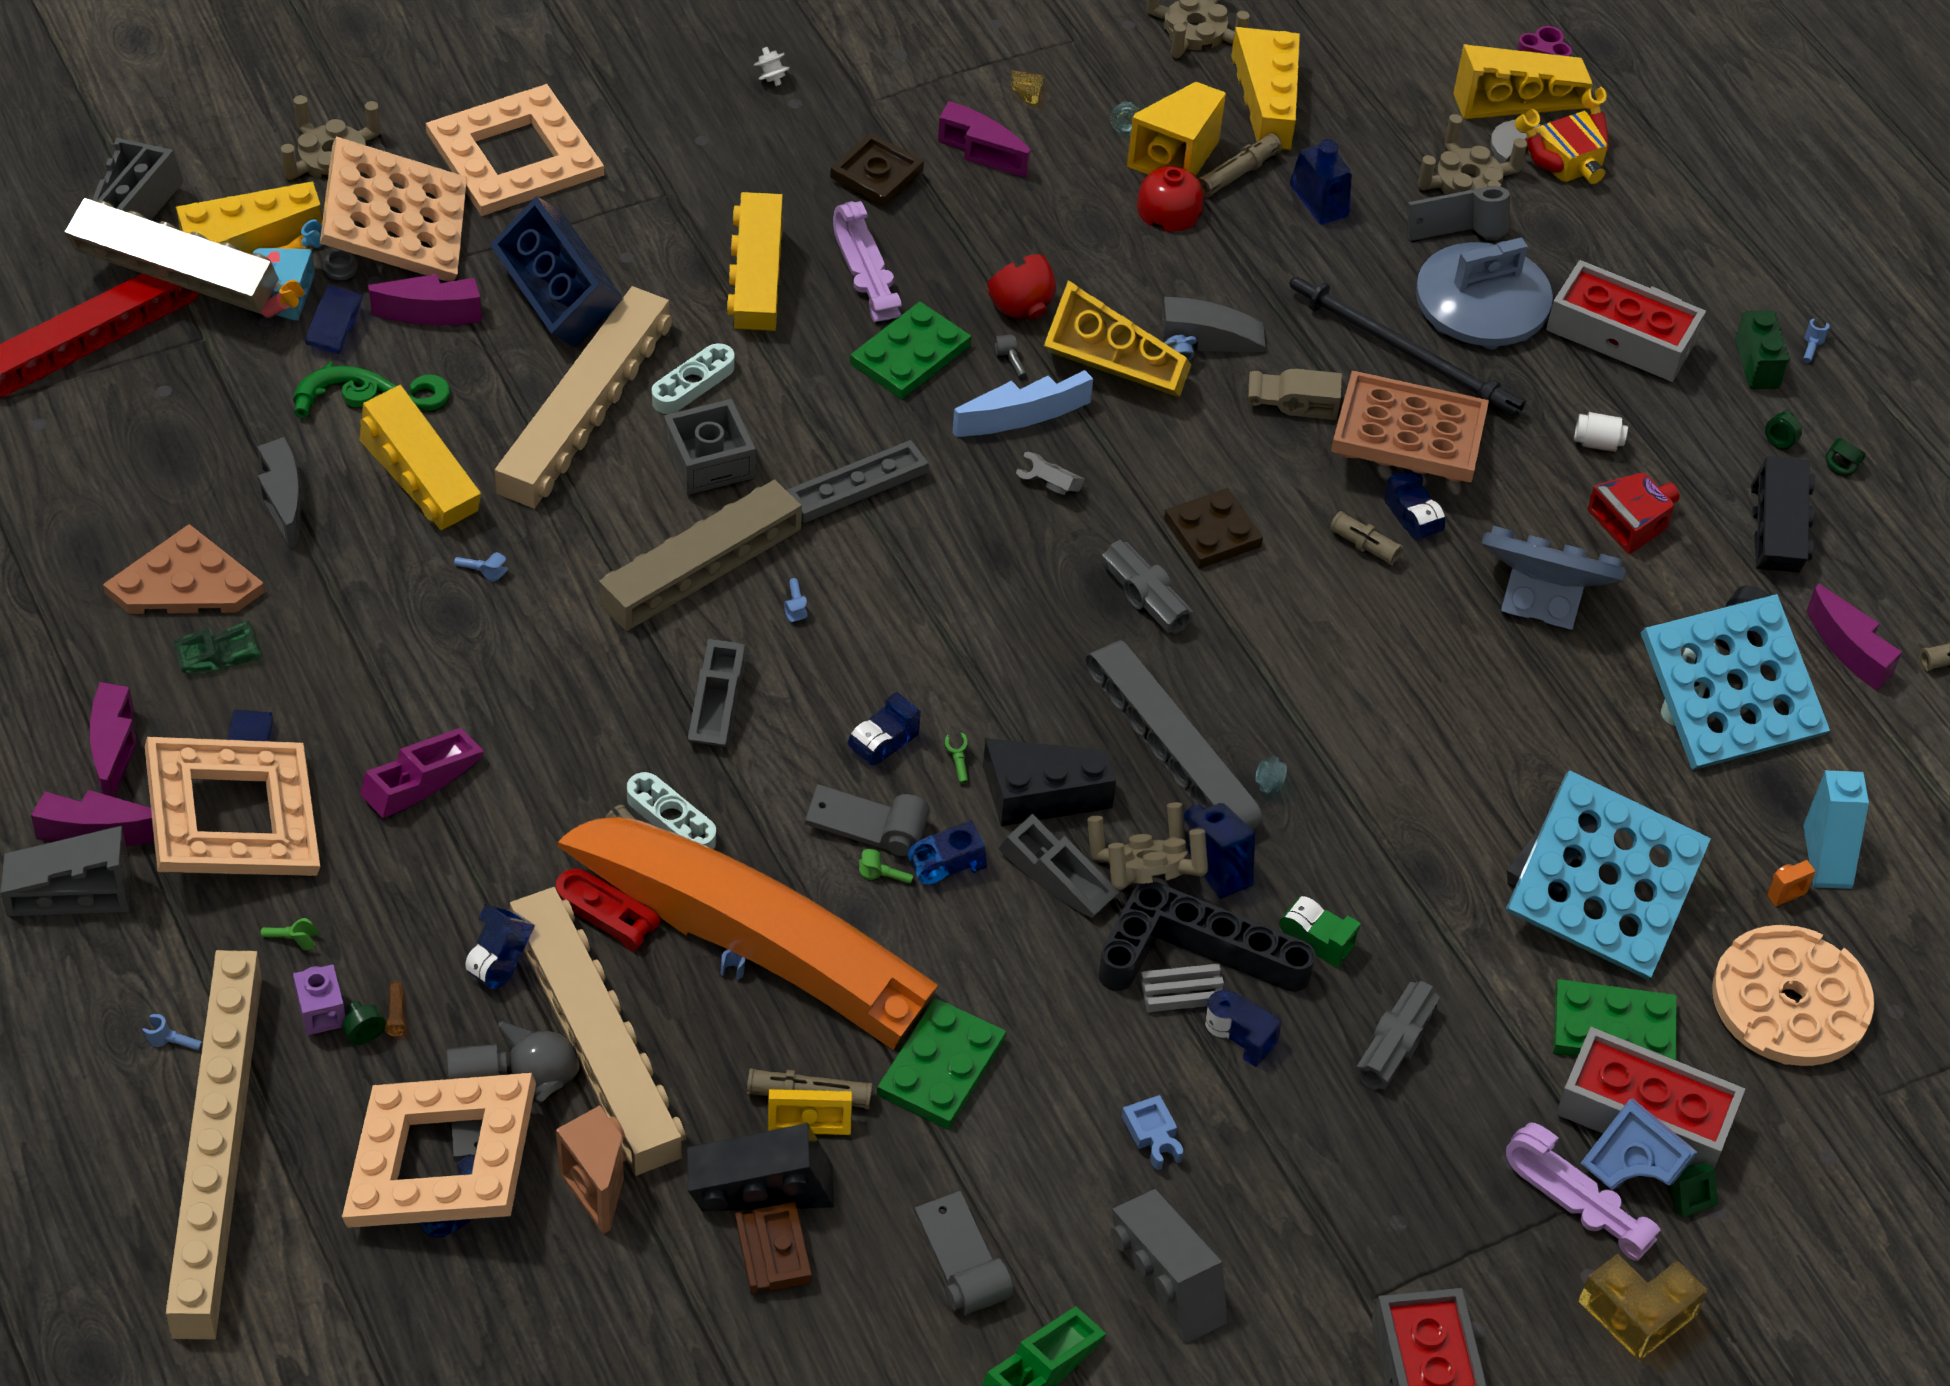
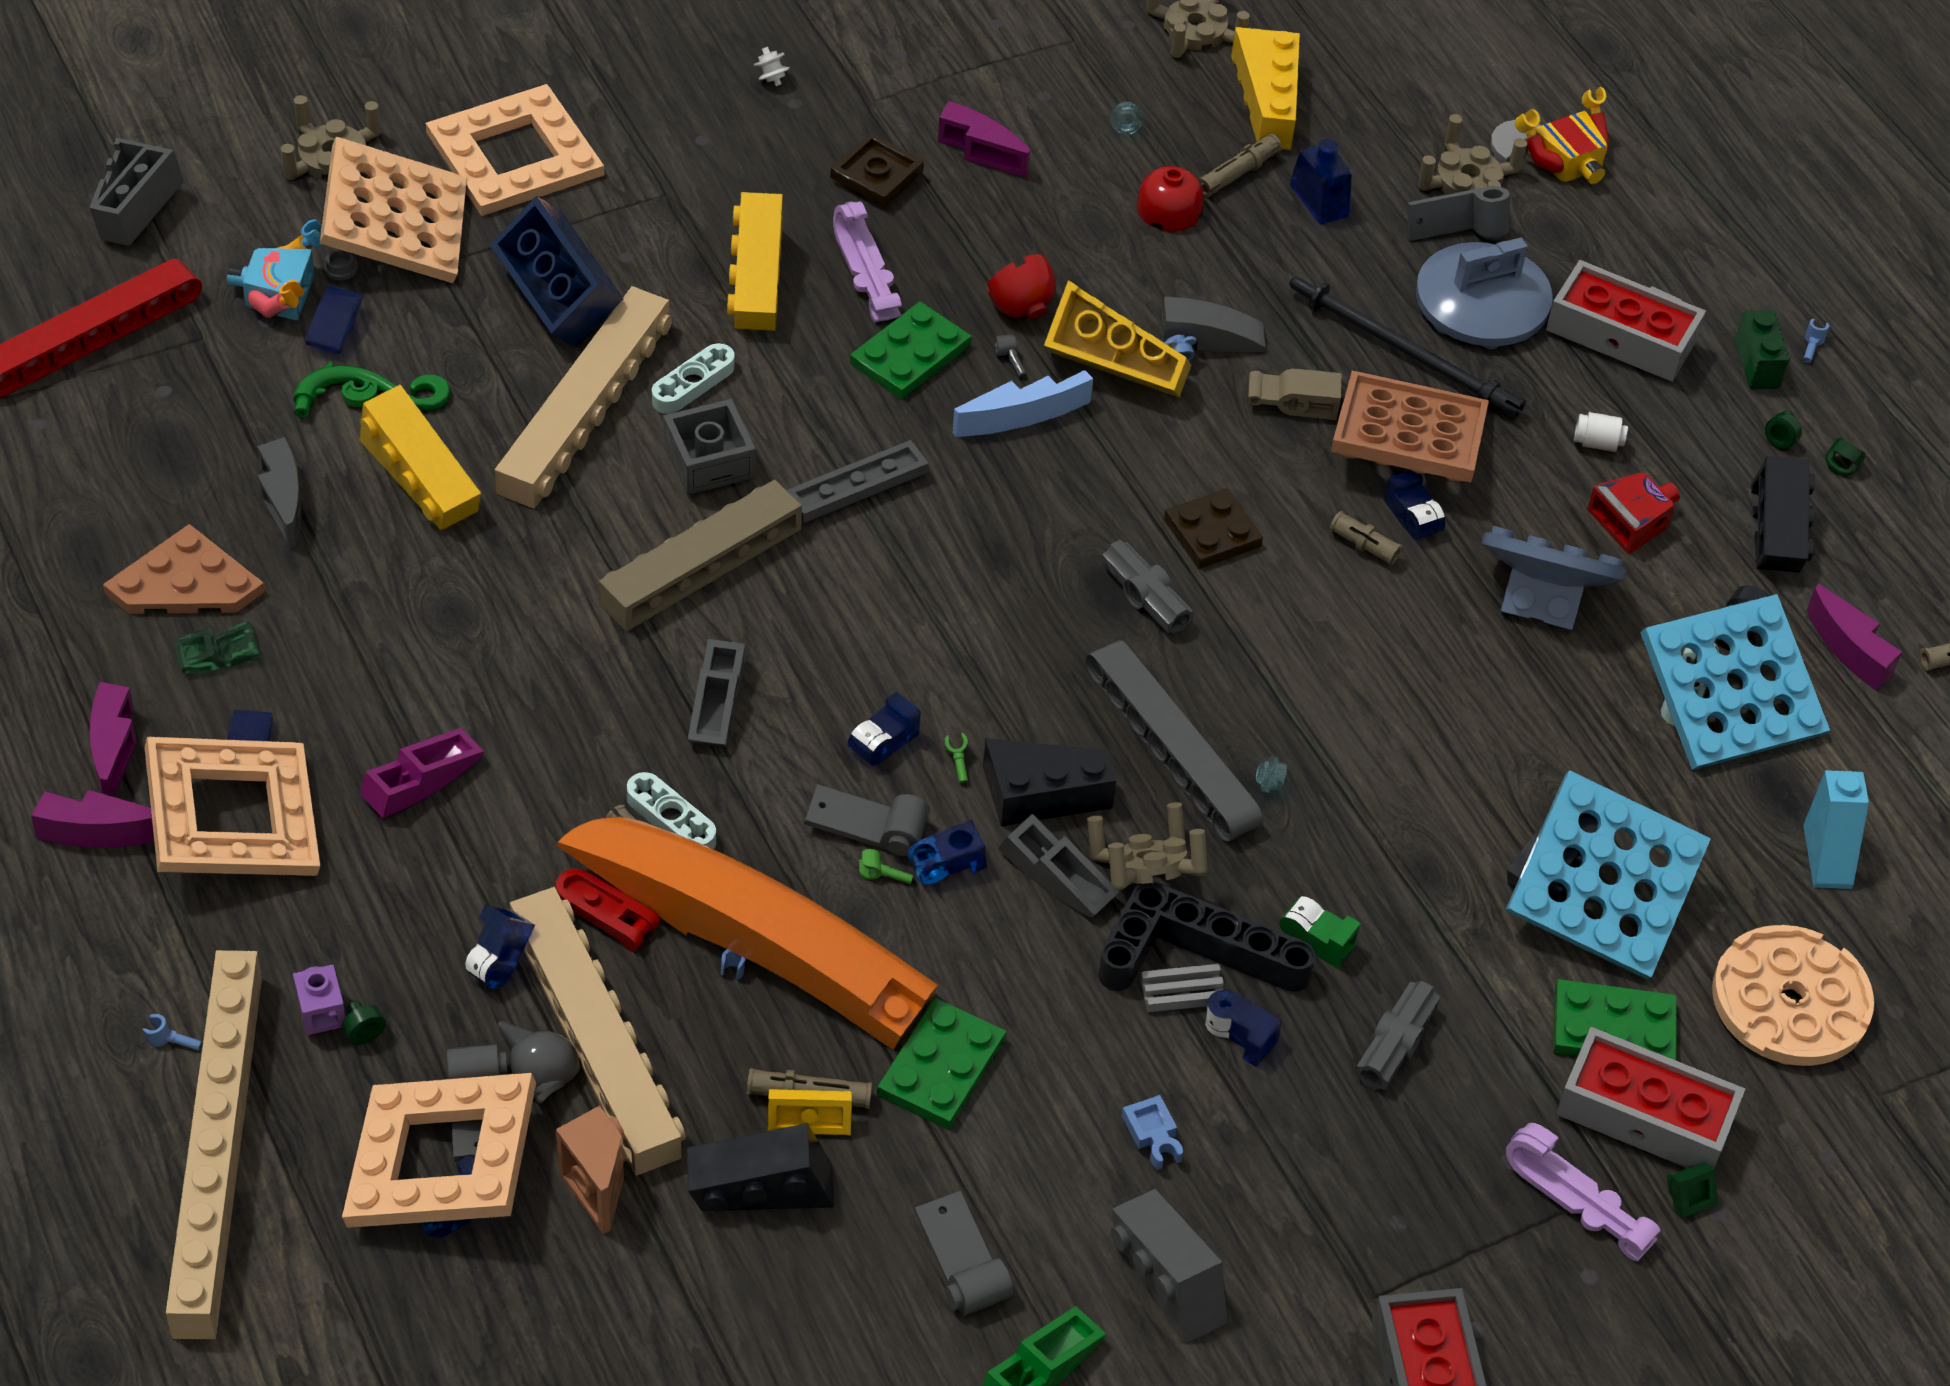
(69, 876): dark grey wedge -> none
(172, 254): brick -> none
(254, 219): yellow wedge -> none
(300, 931): bright green hand -> none
(395, 1024): clear orange piece -> none
(427, 301): magenta slope -> none
(490, 568): medium blue hand -> none
(773, 1248): reddish brown plate -> none
(795, 607): medium blue hand -> none
(1027, 85): clear yellow tile -> none
(1057, 478): light grey plate -> none
(1177, 130): yellow slope -> none
(1228, 846): clear blue torso -> none
(1514, 81): yellow wedge -> none
(1546, 41): magenta piece -> none
(1638, 1146): medium blue tile -> none
(1638, 1311): clear yellow brick -> none
(1790, 882): orange plate -> none

